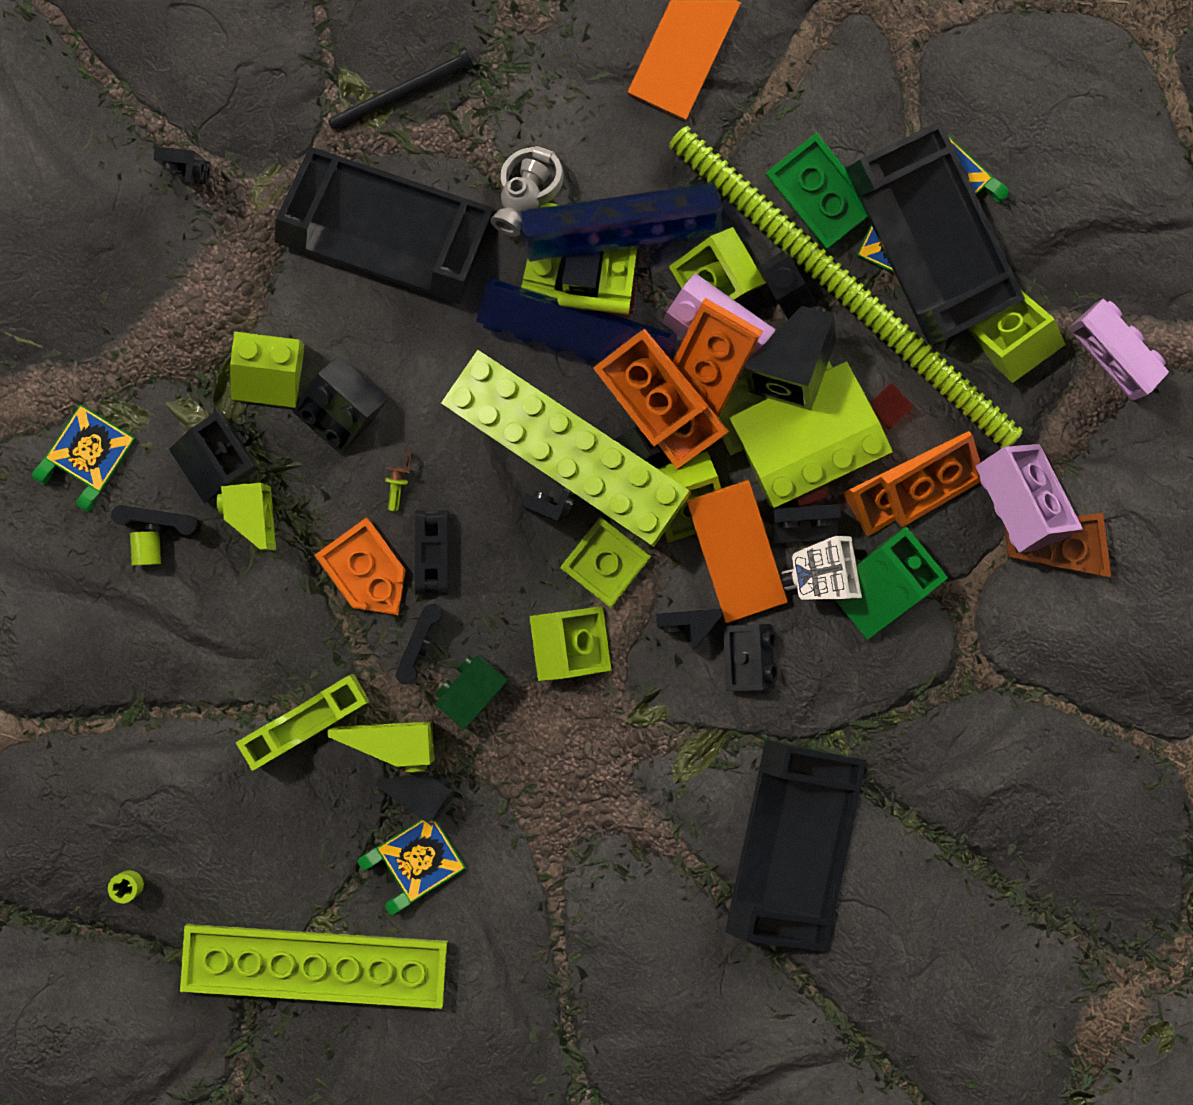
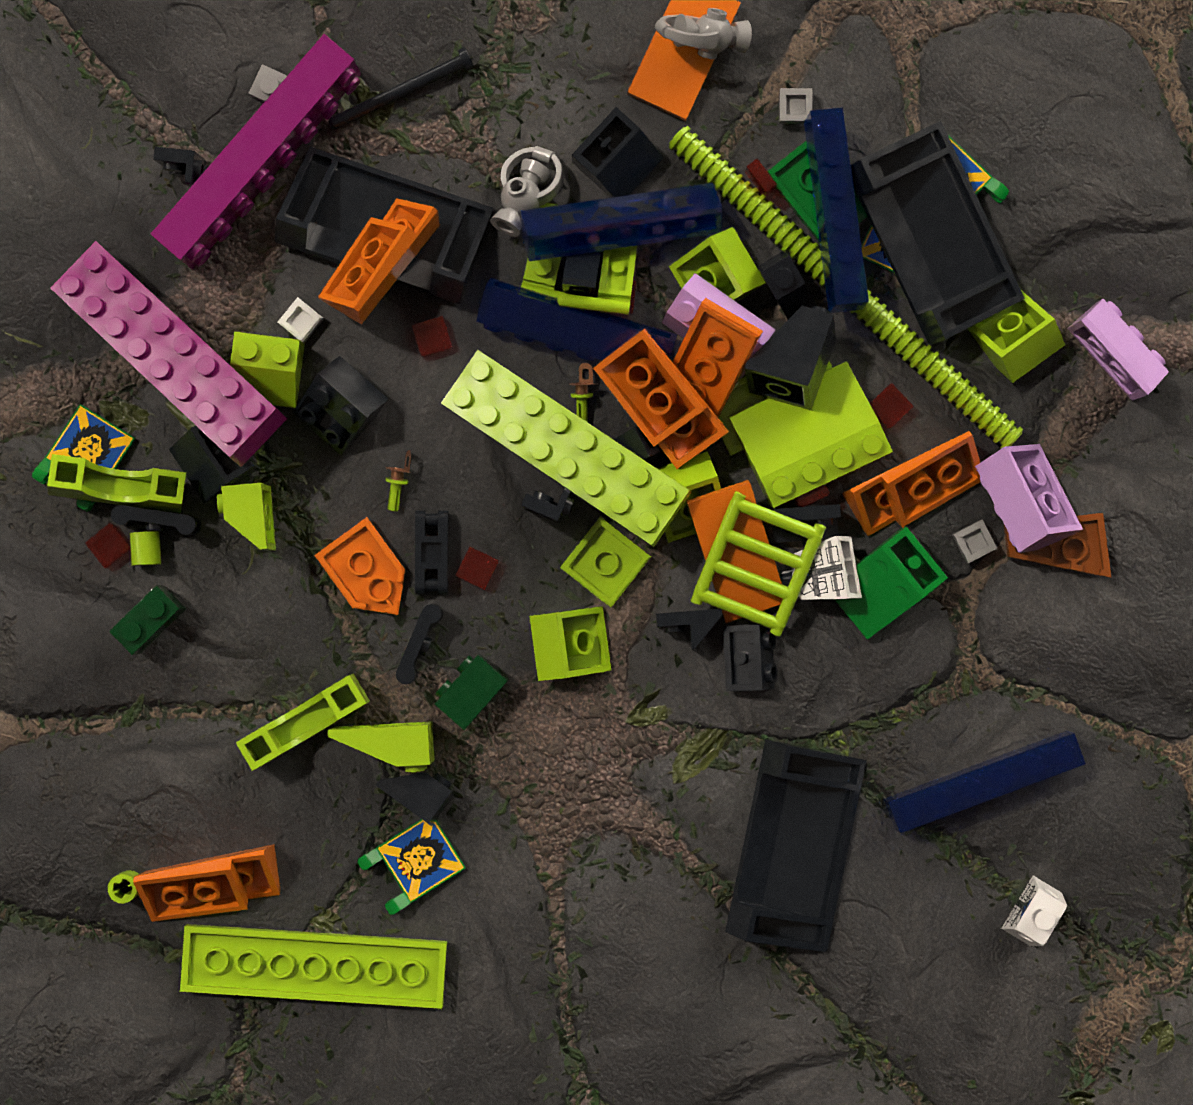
(91, 482): none -> lime arch
(108, 545): none -> clear red tile
(147, 620): none -> dark green piece
(168, 354): none -> magenta brick
(209, 884): none -> orange slope
(258, 153): none -> magenta brick
(265, 83): none -> light grey plate
(300, 320): none -> white tile
(379, 258): none -> orange slope
(432, 336): none -> clear red tile
(477, 568): none -> clear red tile
(581, 392): none -> piece
(617, 155): none -> black slope
(708, 33): none -> light grey piece
(760, 177): none -> clear red tile
(787, 593): none -> lime bar
(794, 105): none -> light grey plate
(836, 210): none -> clear blue brick
(974, 541): none -> light grey plate
(984, 781): none -> clear blue brick
(1035, 913): none -> white torso

